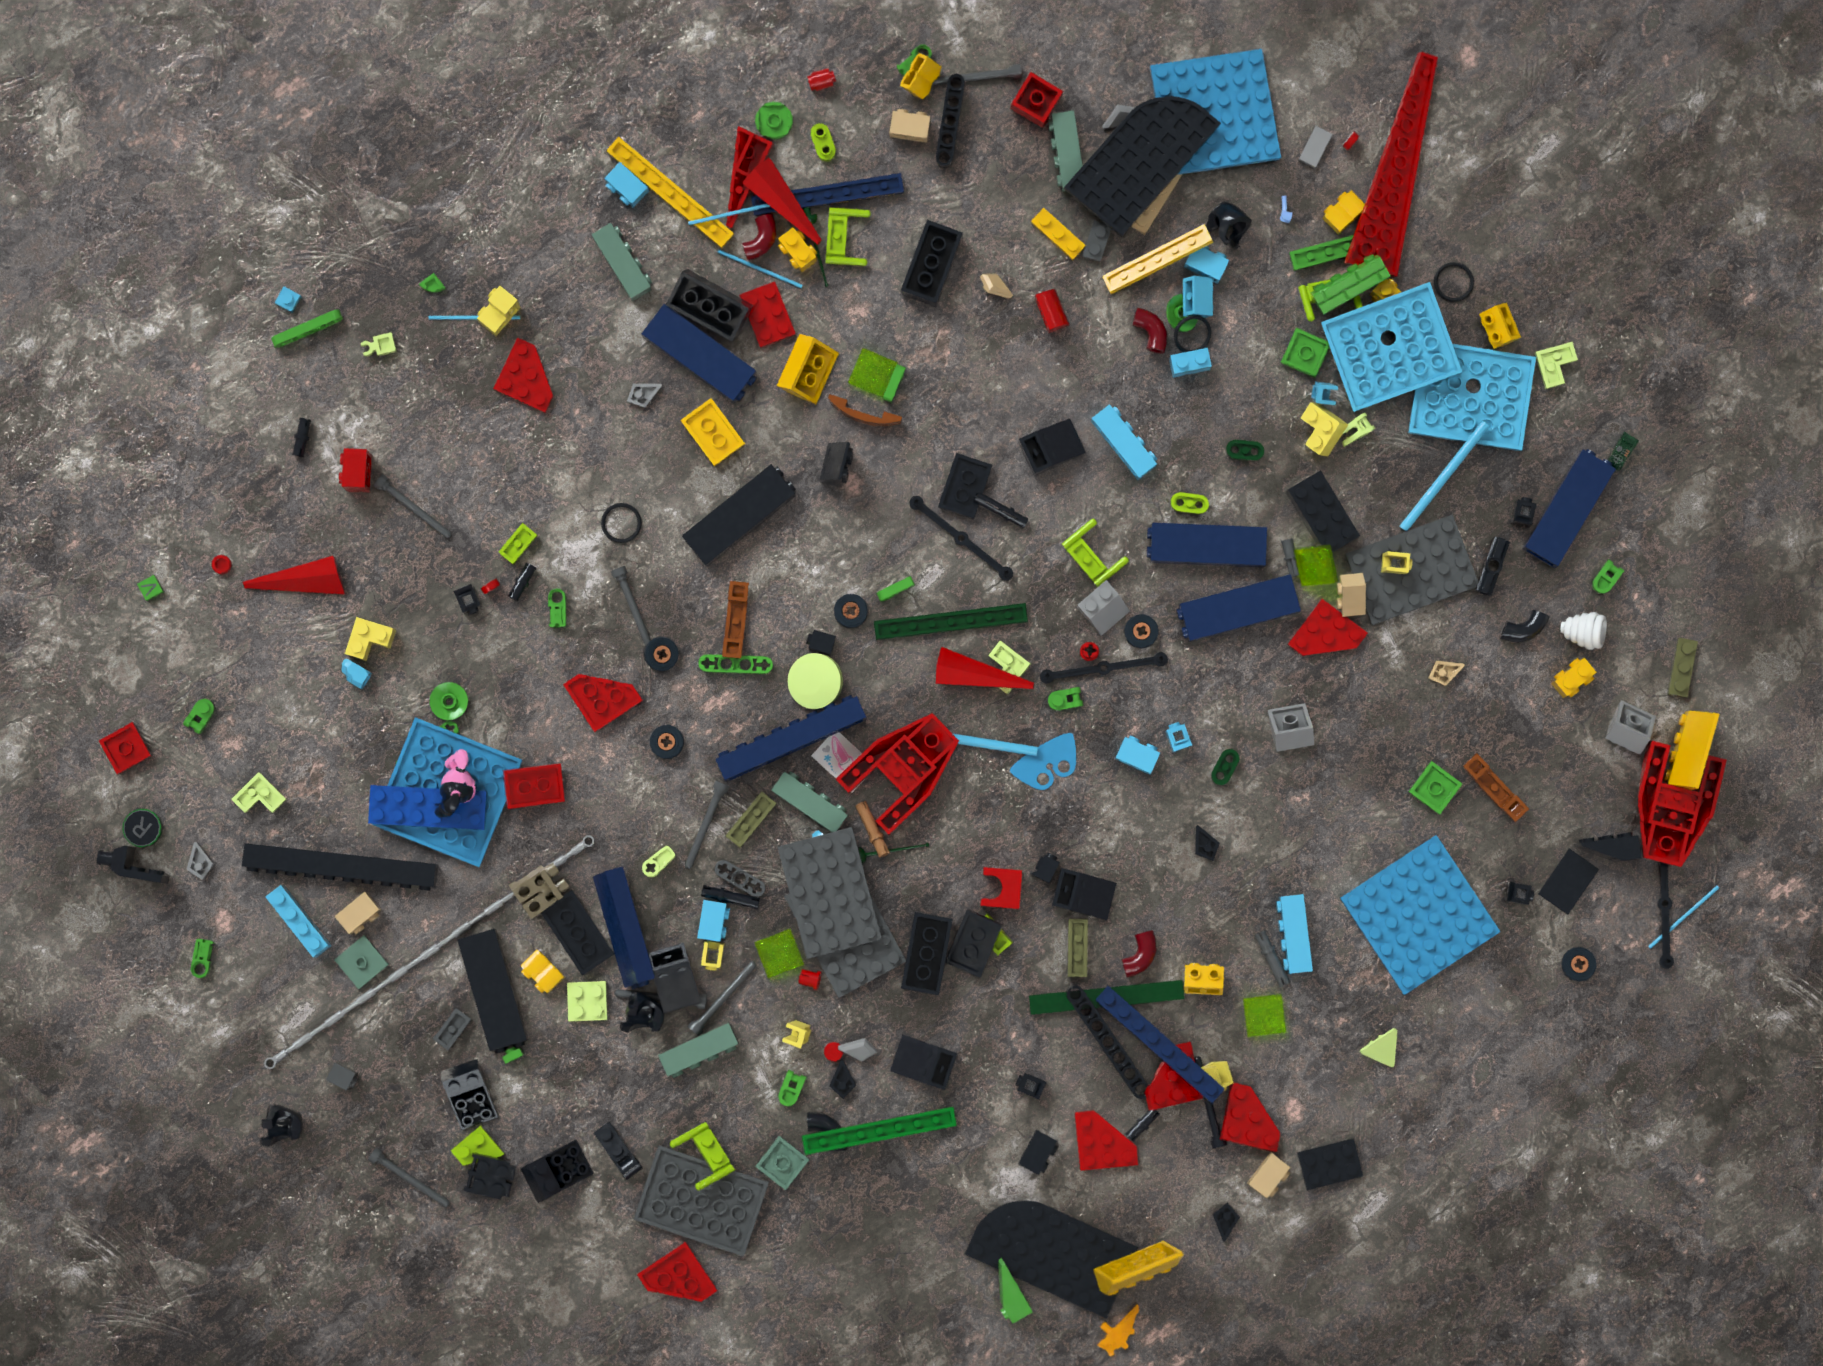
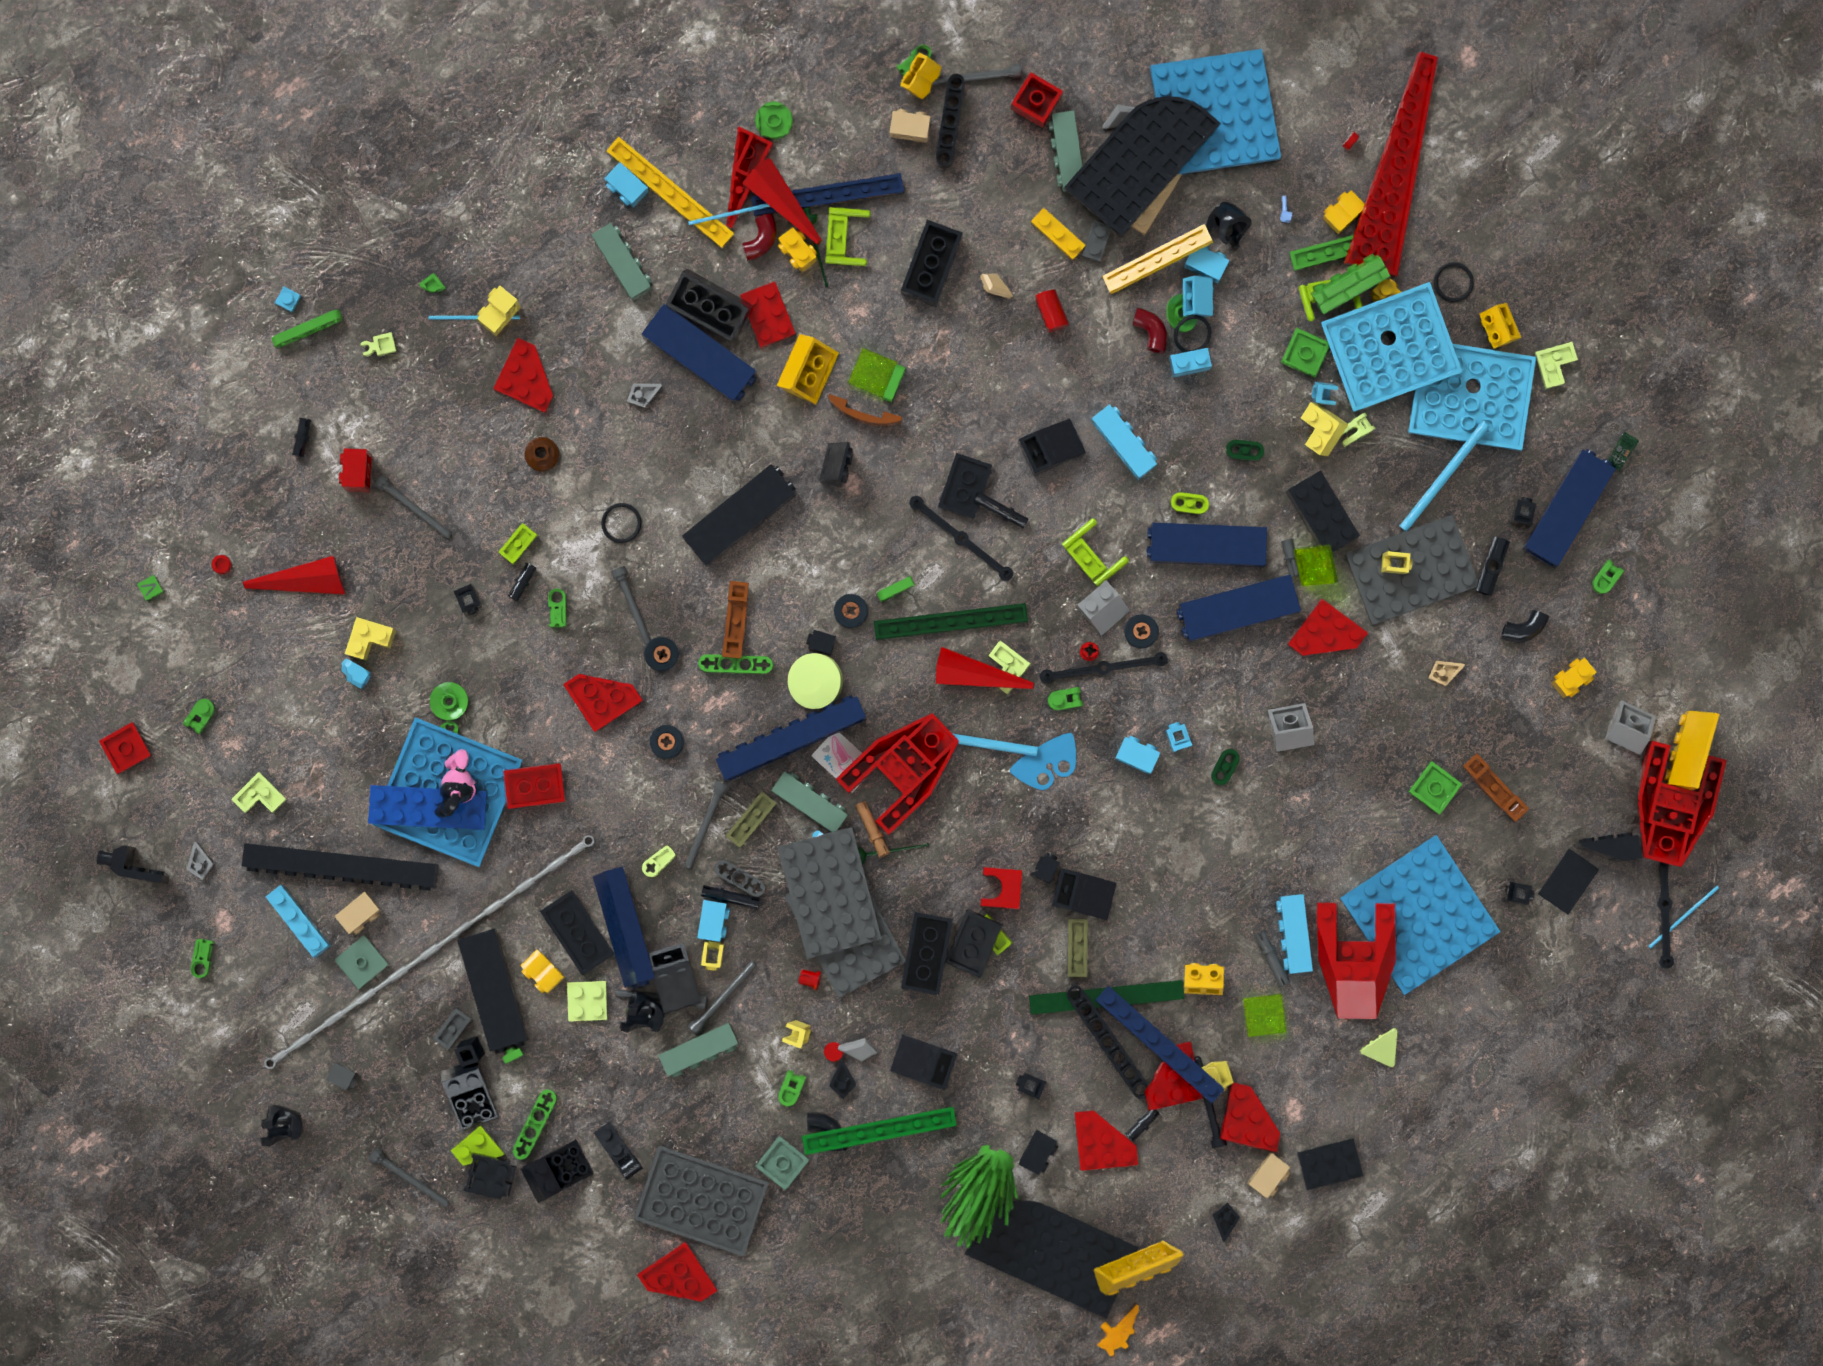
(142, 828): black tile -> none
(469, 1051): none -> black brick
(490, 586): red tile -> none
(537, 1125): none -> bright green beam
(538, 890): dark tan hips -> none
(545, 463): none -> reddish brown piece
(711, 1152): lime plate -> none
(712, 432): yellow plate -> none
(760, 269): medium azure piece -> none
(779, 953): clear neon green plate -> none
(821, 79): red brick -> none
(823, 141): lime plate -> none
(982, 1182): none -> bright green plant
(1011, 1297): bright green slope -> none
(1143, 957): dark red cylinder -> none
(1205, 844): black piece -> none
(1315, 147): light grey tile -> none
(1352, 595): tan brick -> none
(1356, 970): none -> red wedge
(1575, 973): black bush -> none
(1586, 630): white piece -> none
(1682, 667): olive plate -> none

